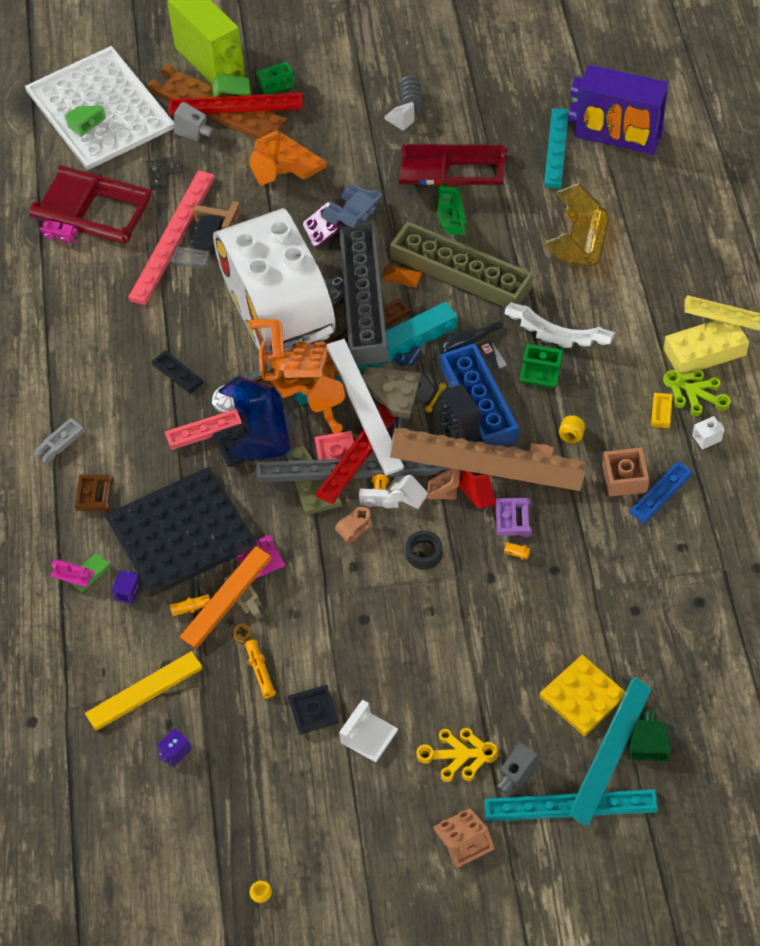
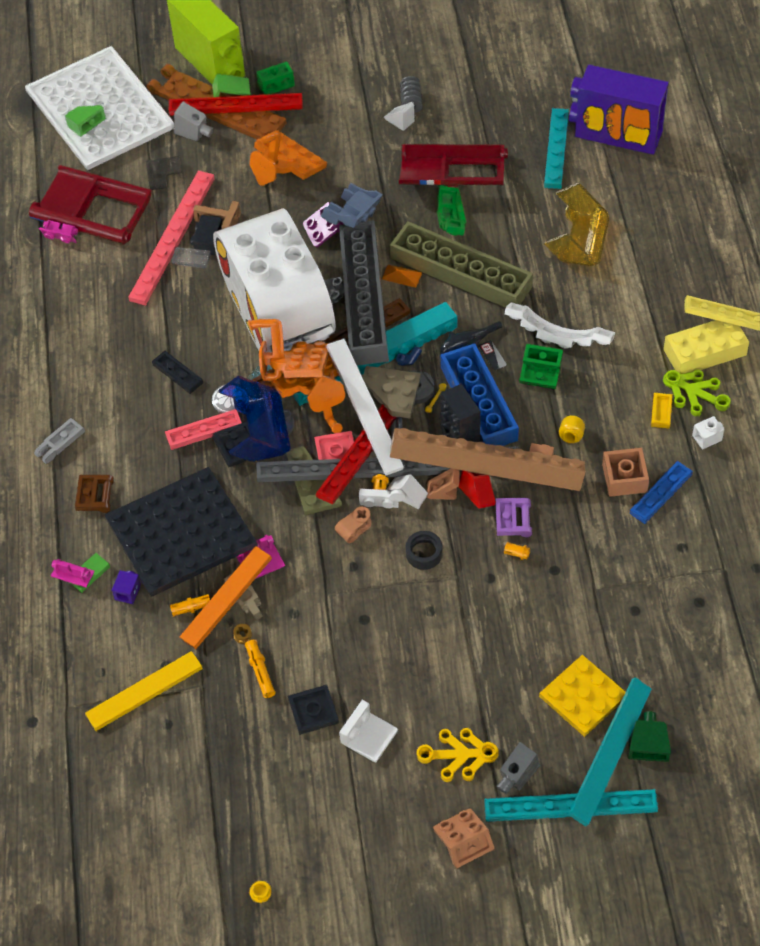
(173, 748): dark purple brick -> none

